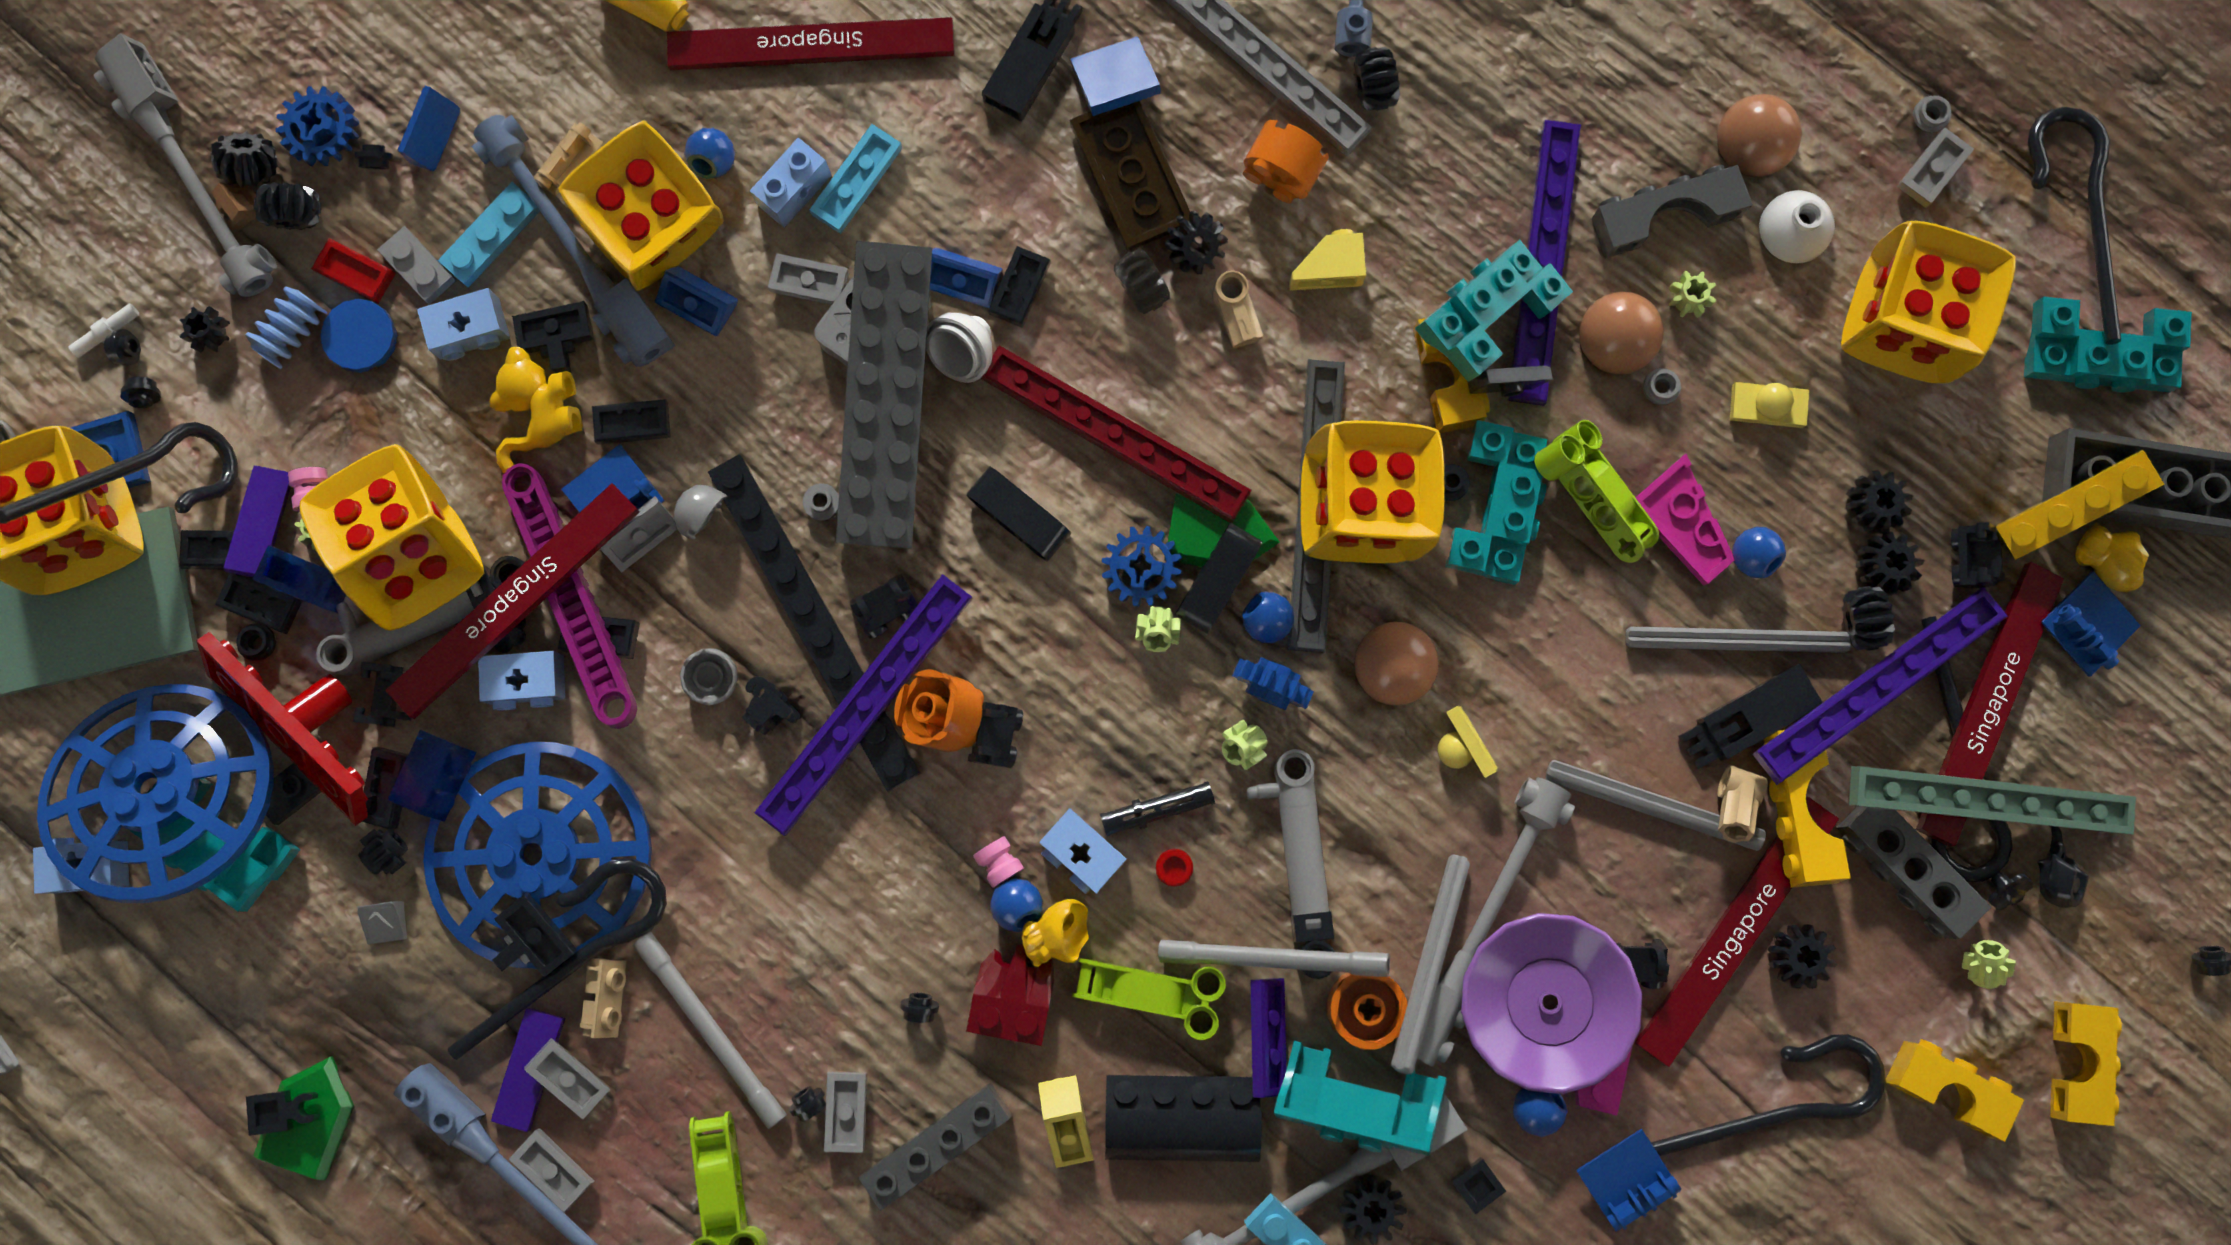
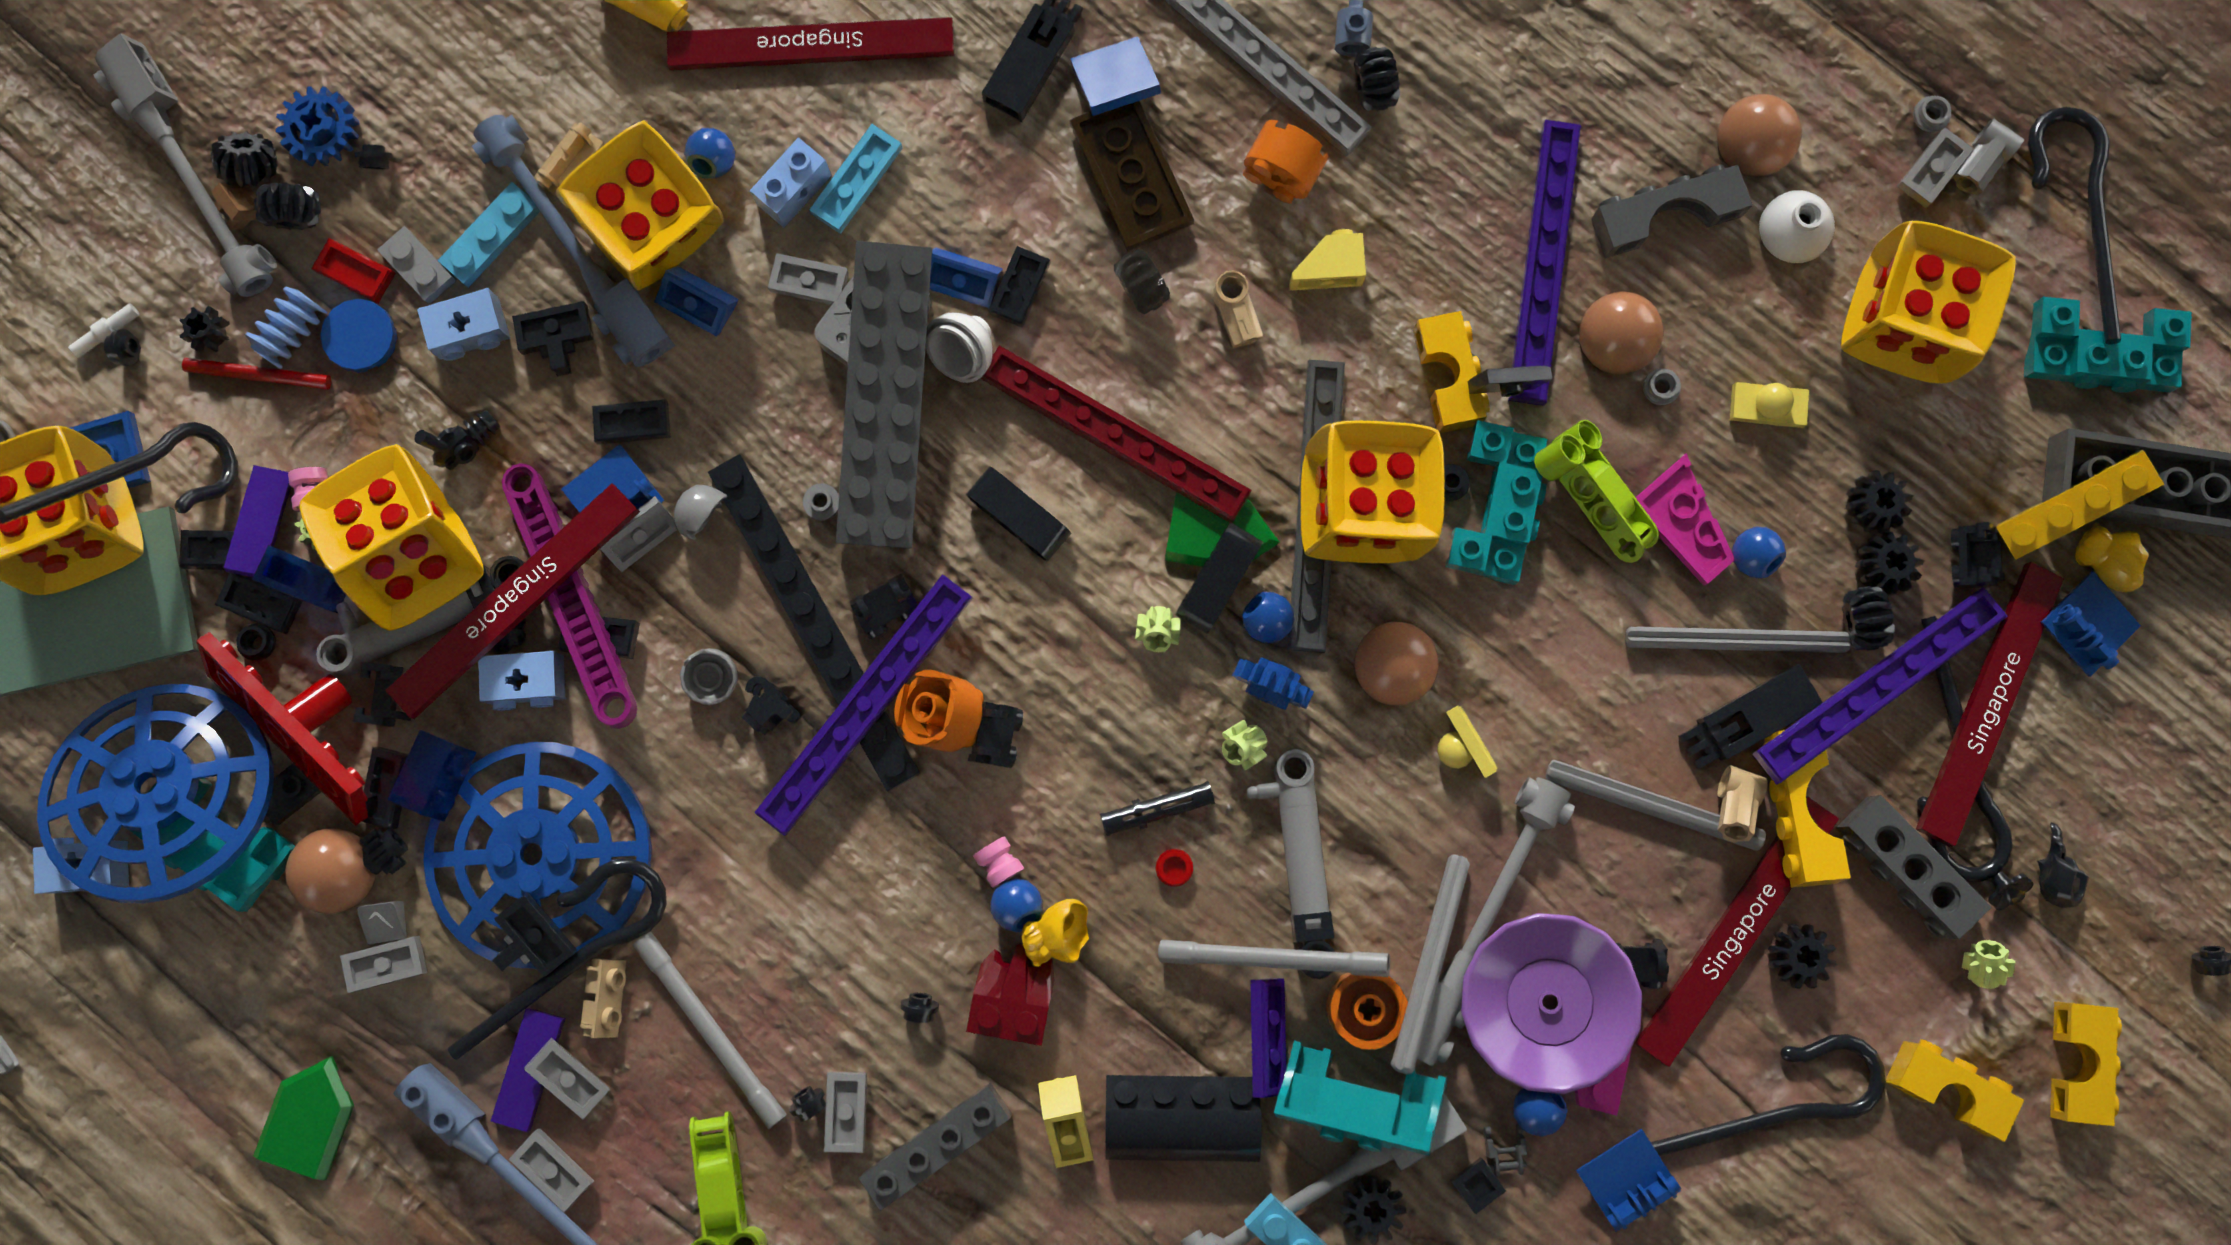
(140, 392): black plate -> none
(256, 373): none -> red bar
(276, 1111): black plate -> none
(328, 871): none -> nougat piece
(383, 964): none -> light grey plate
(428, 129): blue slope -> none
(456, 444): none -> black piece
(524, 387): yellow animal -> none
(1074, 830): light blue brick -> none
(1150, 992): lime piece -> none
(1158, 569): blue gear -> none
(1206, 250): black gear -> none
(1461, 322): teal bracket -> none
(1519, 1150): none -> dark grey piece
(1692, 285): yellowish green gear -> none
(1991, 150): none -> light grey piece
(1991, 800): sand green plate -> none

